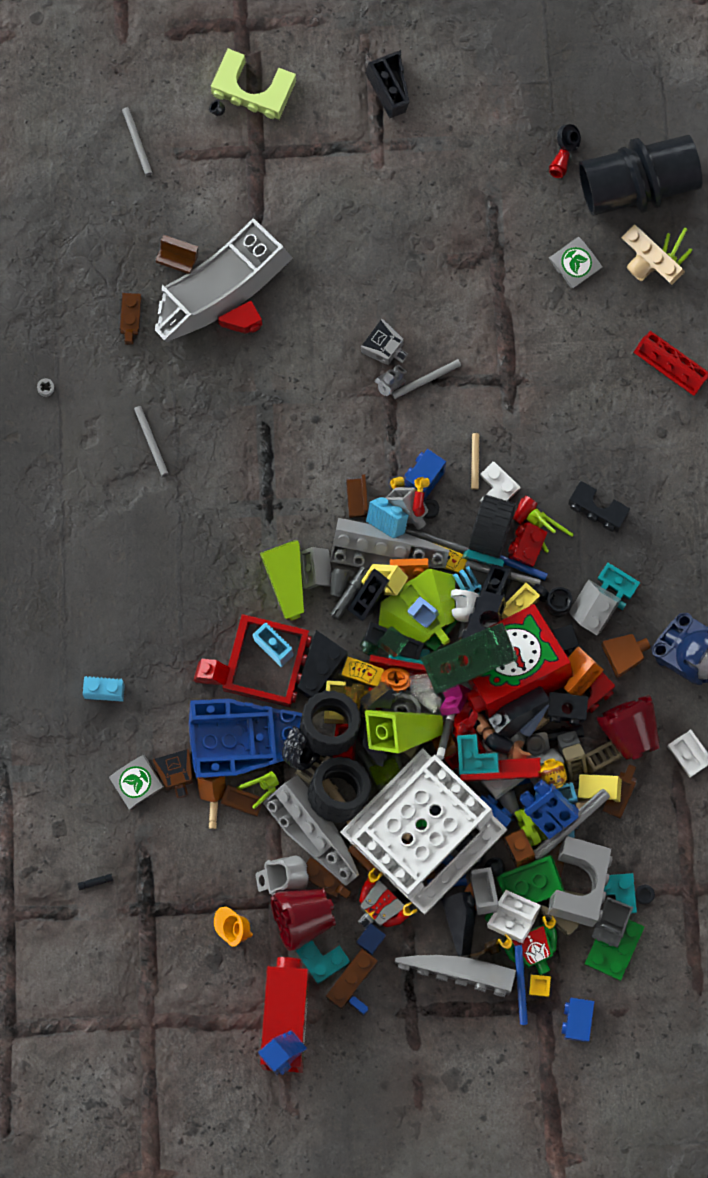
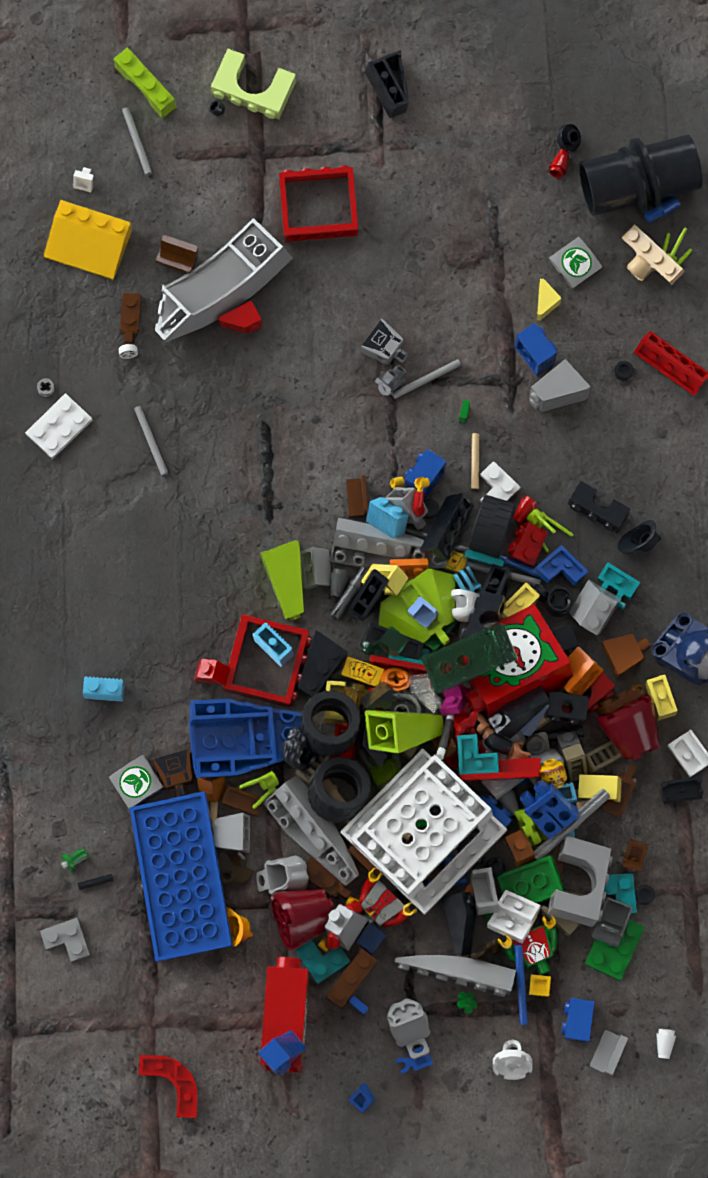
(59, 426): none -> white plate
(68, 934): none -> light grey plate
(70, 861): none -> green piece
(83, 180): none -> white tile
(87, 239): none -> yellow slope
(128, 351): none -> white tile
(152, 89): none -> lime arch
(179, 1075): none -> red plate
(181, 876): none -> blue plate
(232, 833): none -> light grey torso
(235, 867): none -> dark brown plate
(321, 231): none -> red window
(344, 925): none -> light grey torso
(362, 1098): none -> blue slope
(409, 1026): none -> light grey piece
(418, 1063): none -> blue plate
(447, 526): none -> black panel
(464, 411): none -> green tile
(466, 1001): none -> green plant
(512, 1063): none -> white tile
(536, 349): none -> blue brick
(547, 299): none -> light yellow slope
(559, 388): none -> light grey slope
(561, 562): none -> blue plate
(608, 1052): none -> light grey panel
(622, 699): none -> reddish brown hinge
(623, 370): none -> black tile
(634, 855): none -> reddish brown bracket
(640, 538): none -> black piece
(662, 697): none -> light yellow panel
(665, 208): none -> blue axle
(665, 1042): none -> white cone
(682, 790): none -> black hinge

